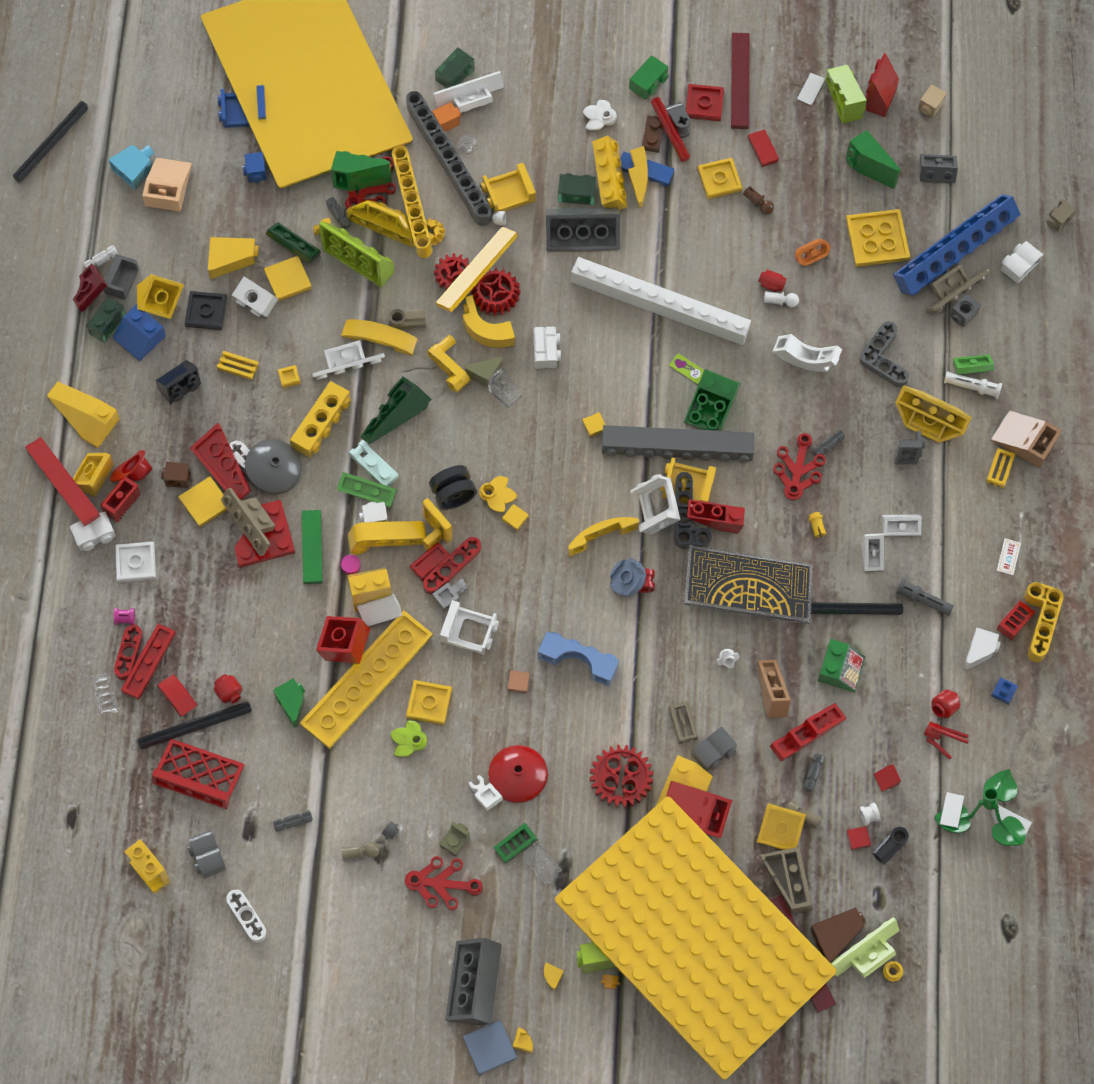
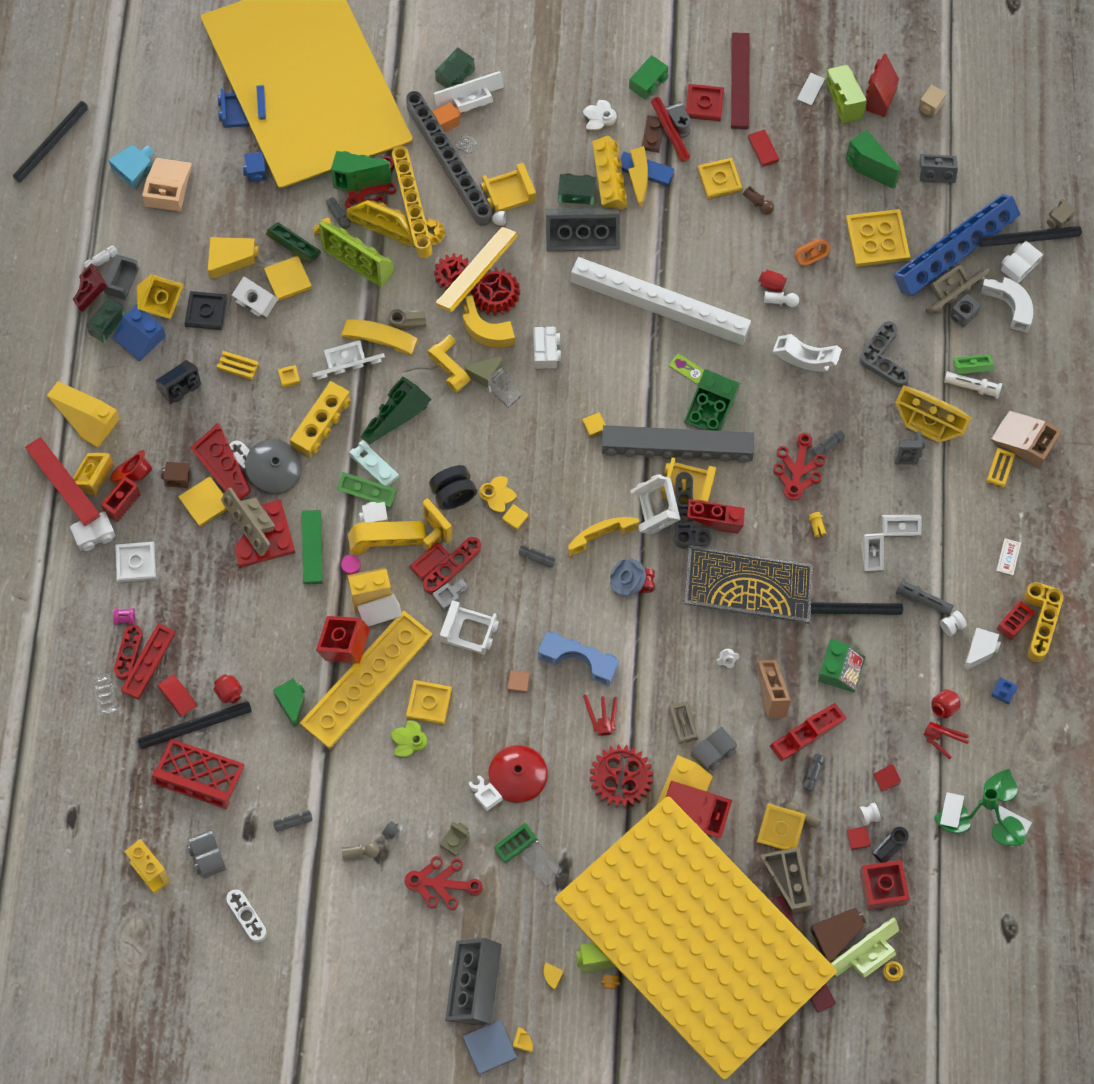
(537, 555): none -> dark grey axle
(604, 726): none -> red plant
(884, 885): none -> red brick
(953, 623): none -> white wheel
(1015, 297): none -> white arch
(1030, 236): none -> black axle

